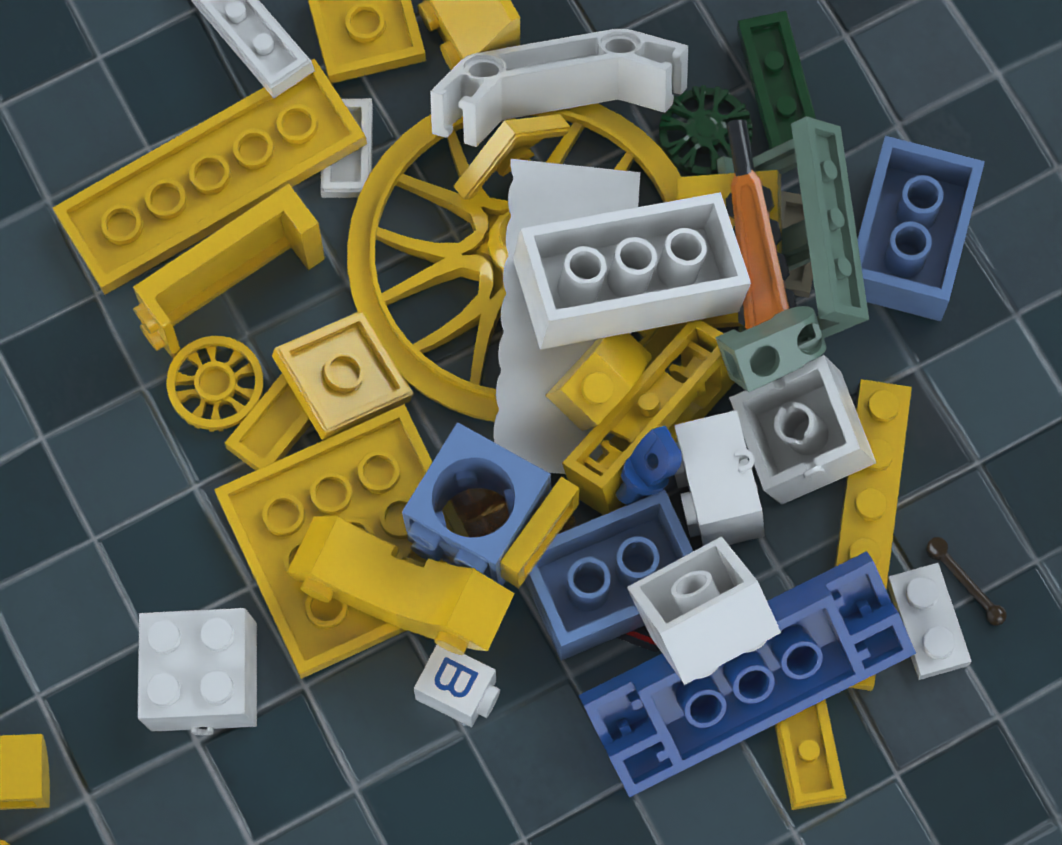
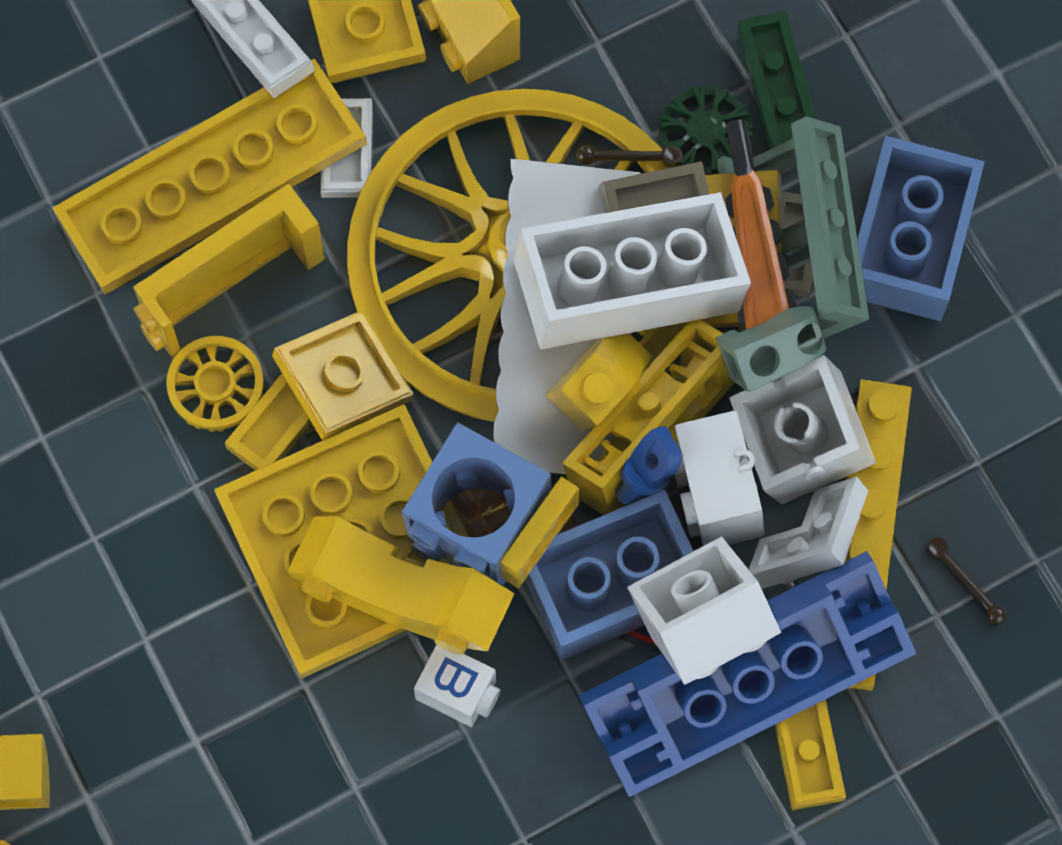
(197, 670): white brick -> none
(509, 142): yellow tile -> none
(558, 77): white piece -> none
(654, 187): none -> dark tan tile
(670, 156): none -> dark brown hinge
(818, 543): none -> white plate
(929, 620): white plate -> none

